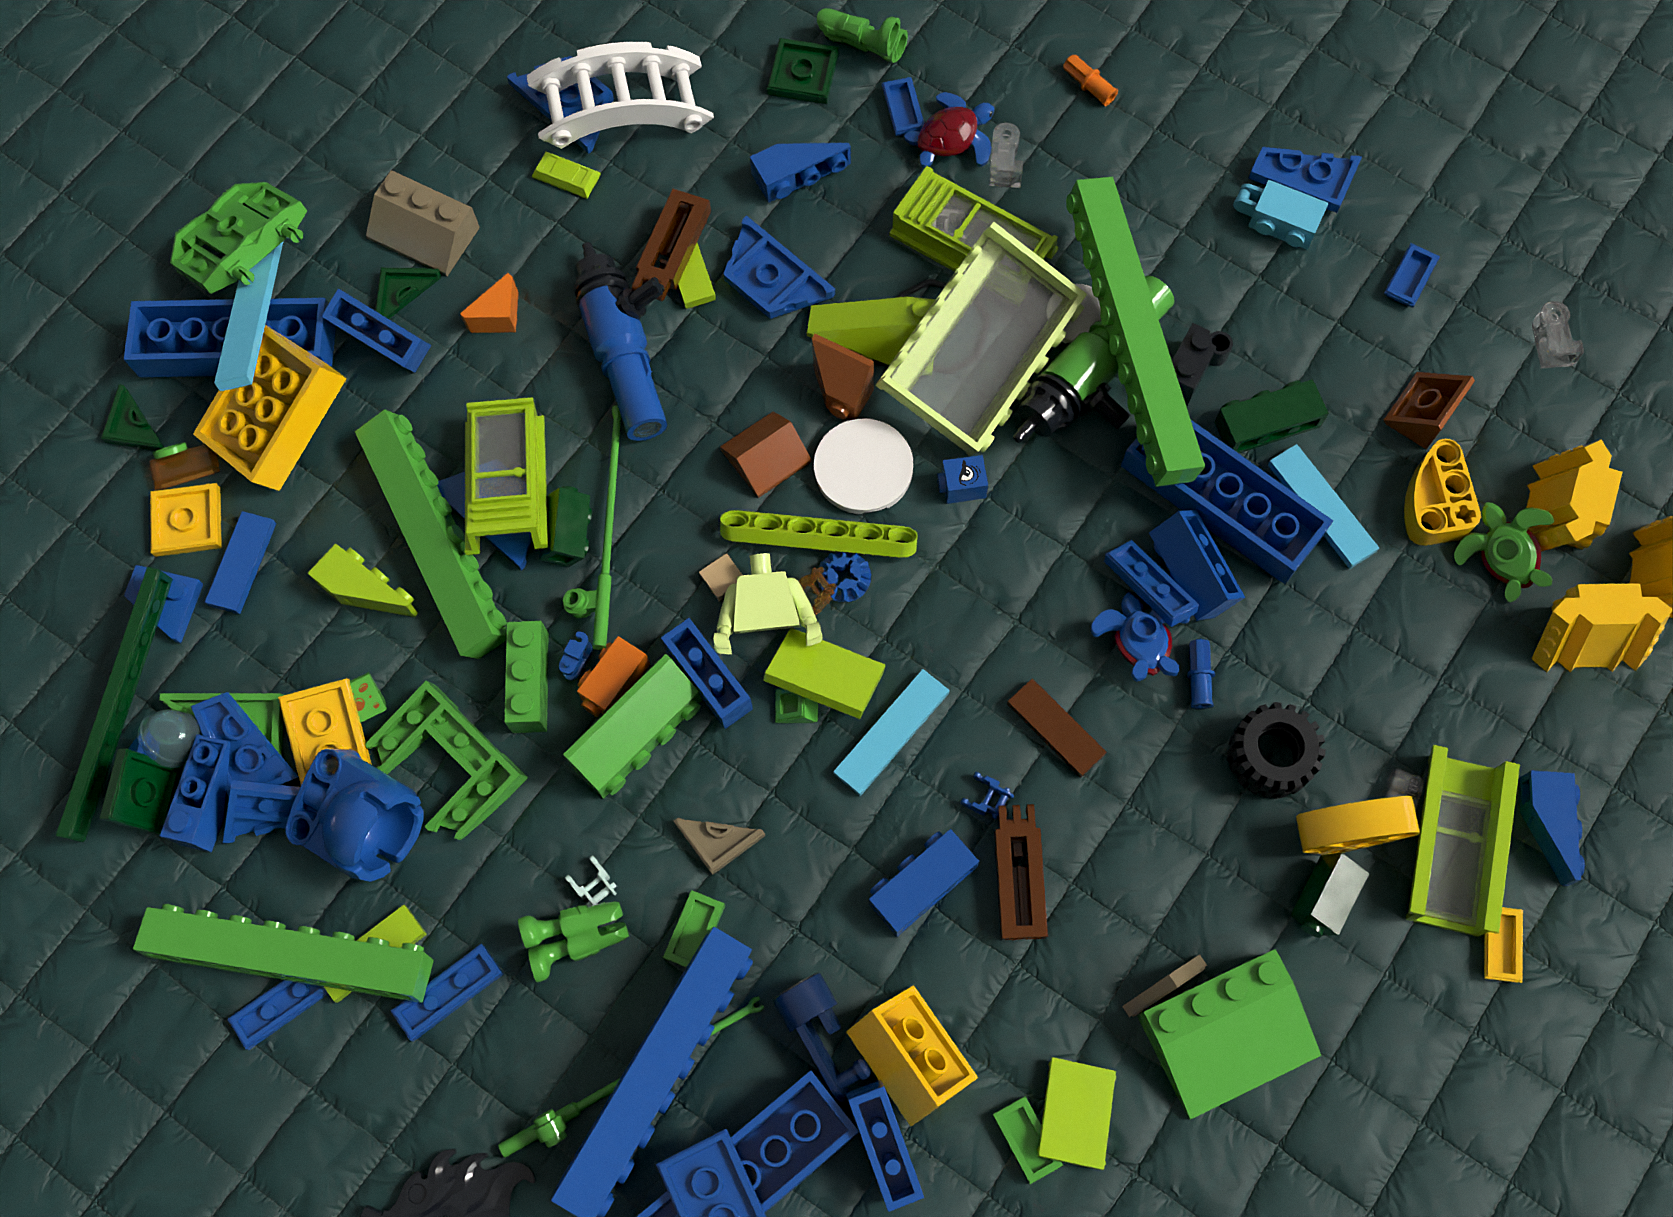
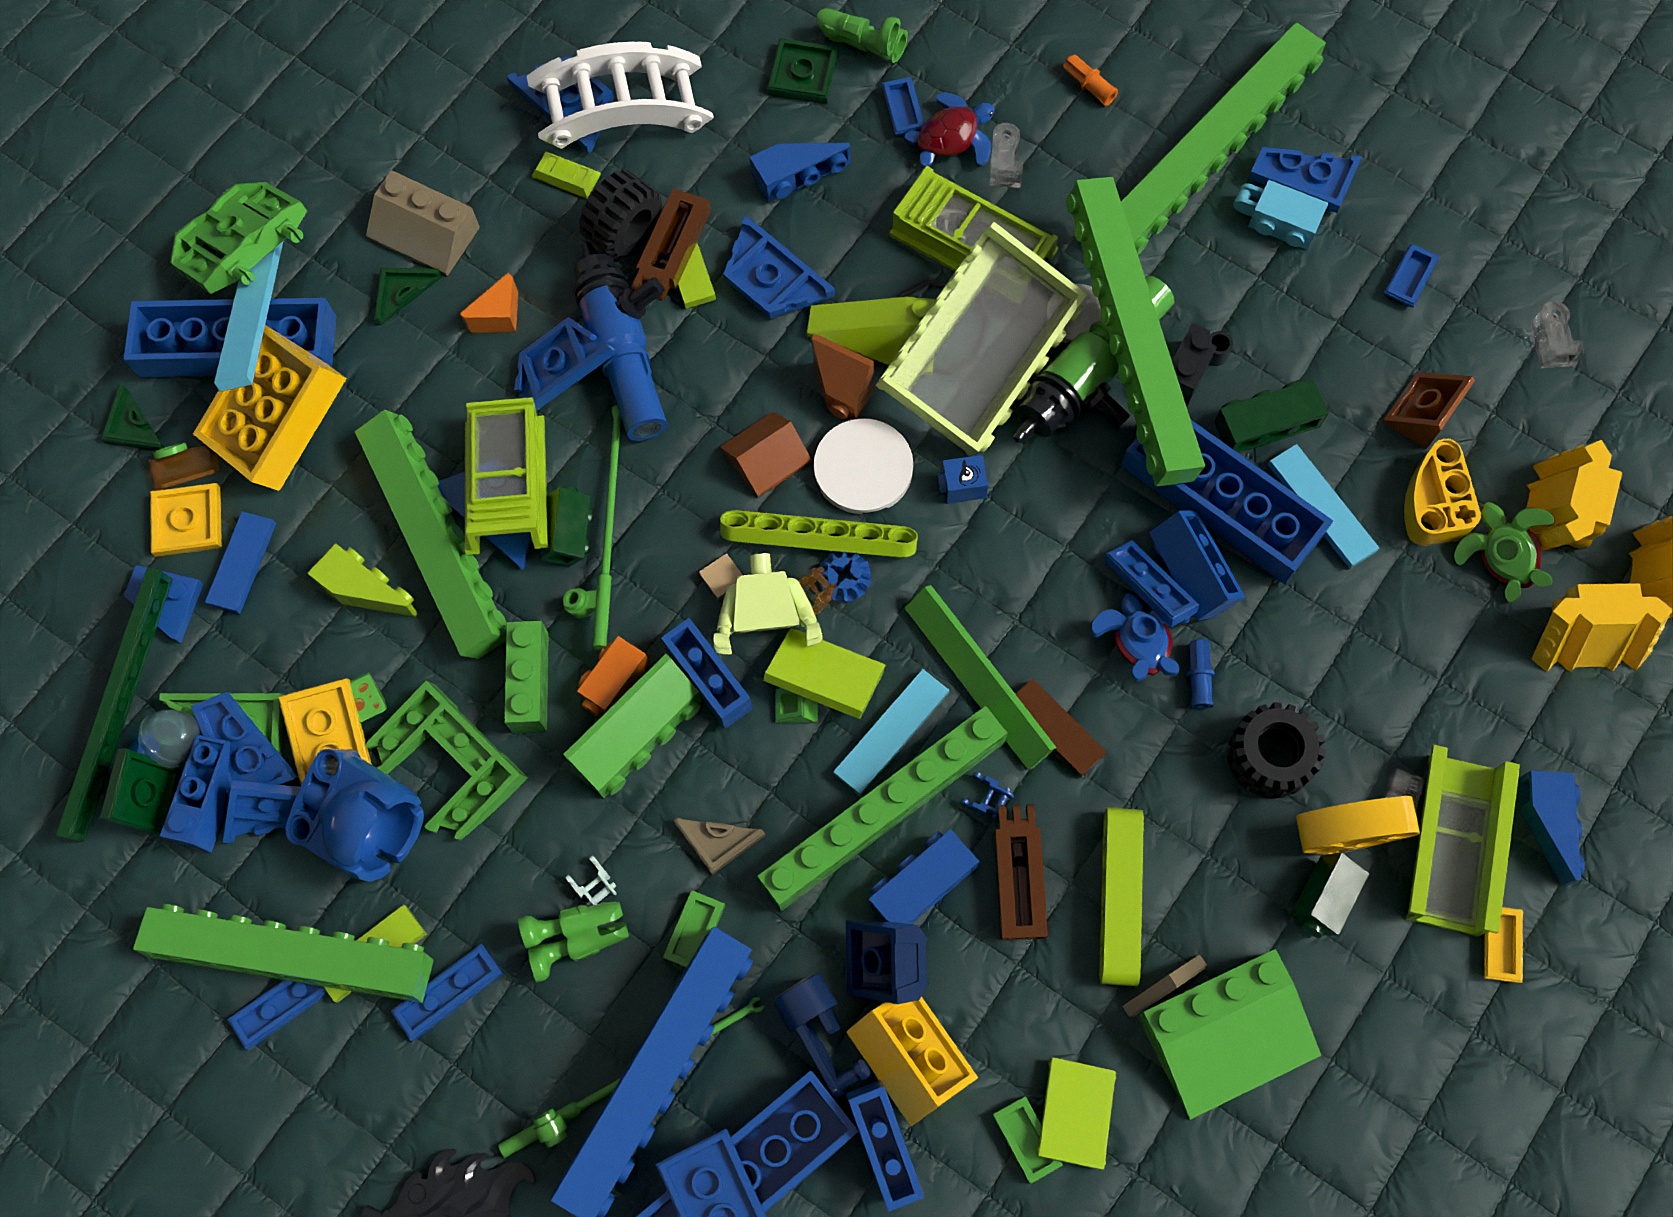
(376, 330): blue brick -> none
(559, 361): none -> blue wing
(575, 656): blue piece -> none
(620, 214): none -> black tyre
(882, 808): none -> bright green brick
(886, 961): none -> dark blue slope
(979, 676): none -> bright green tile
(1121, 897): none -> lime beam
(1220, 133): none -> bright green brick

